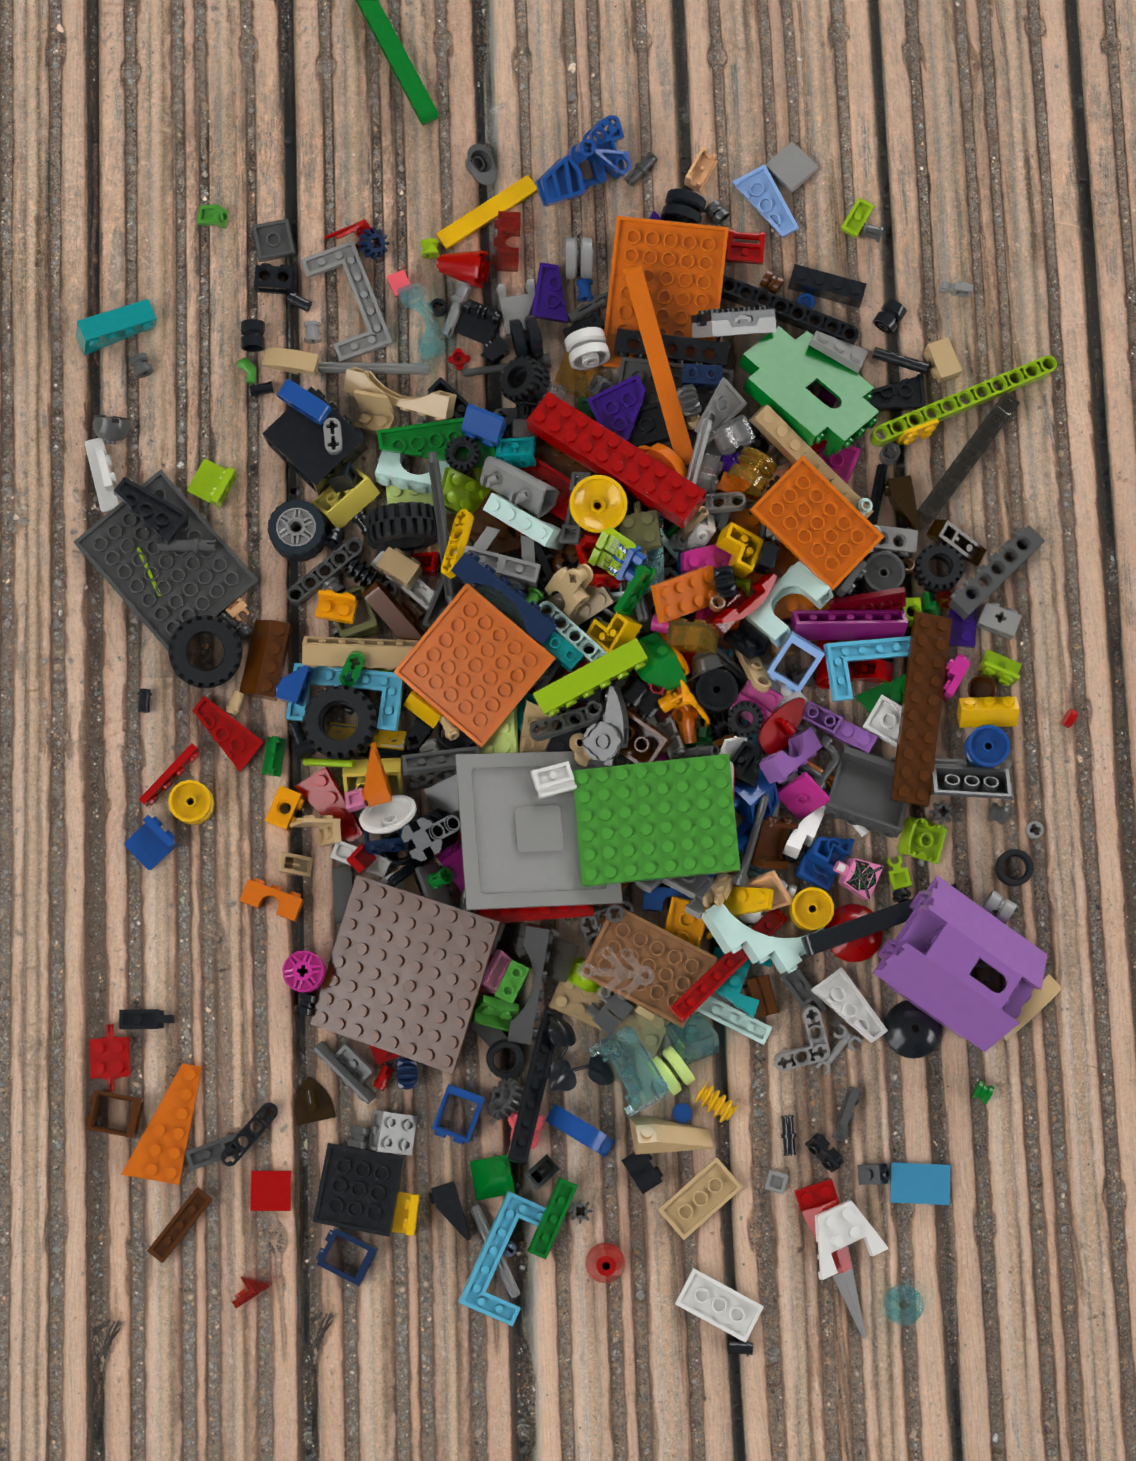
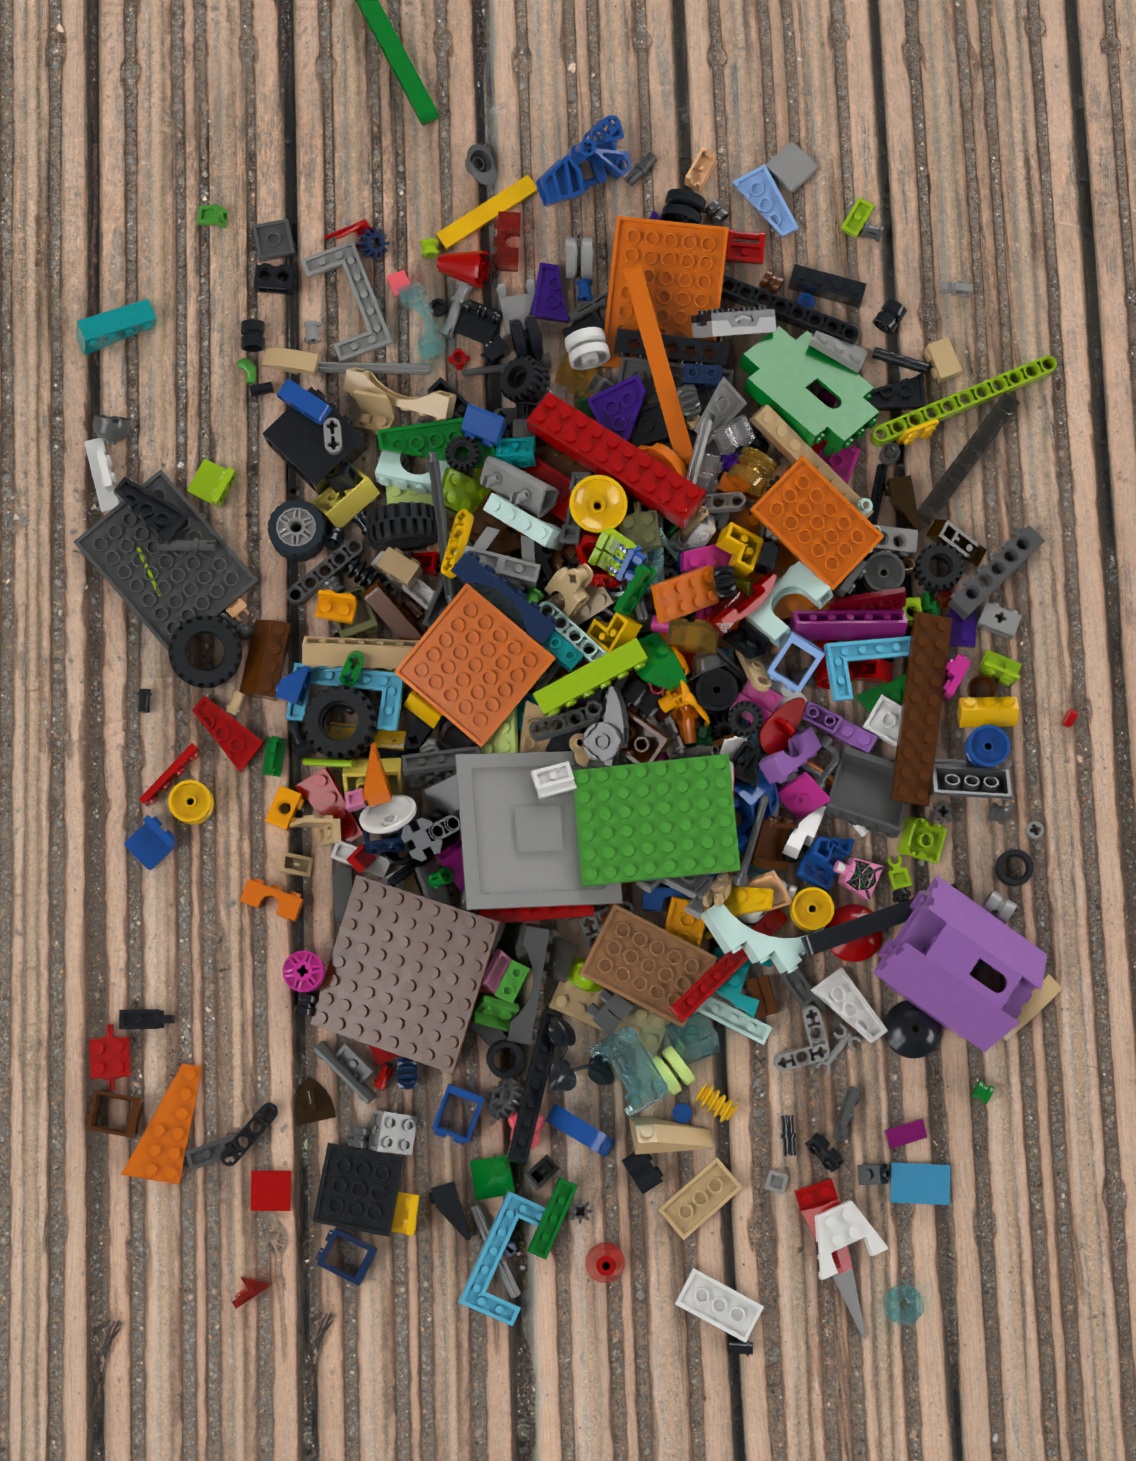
(141, 365): dark grey wheel -> none
(180, 1225): reddish brown plate -> none
(300, 302): black pin -> none
(450, 729): tan pin -> none
(619, 973): clear plant -> none
(620, 912): dark grey bush -> none
(644, 1012): tan tile -> none
(720, 603): medium nougat hinge -> none
(905, 1133): none -> magenta slope

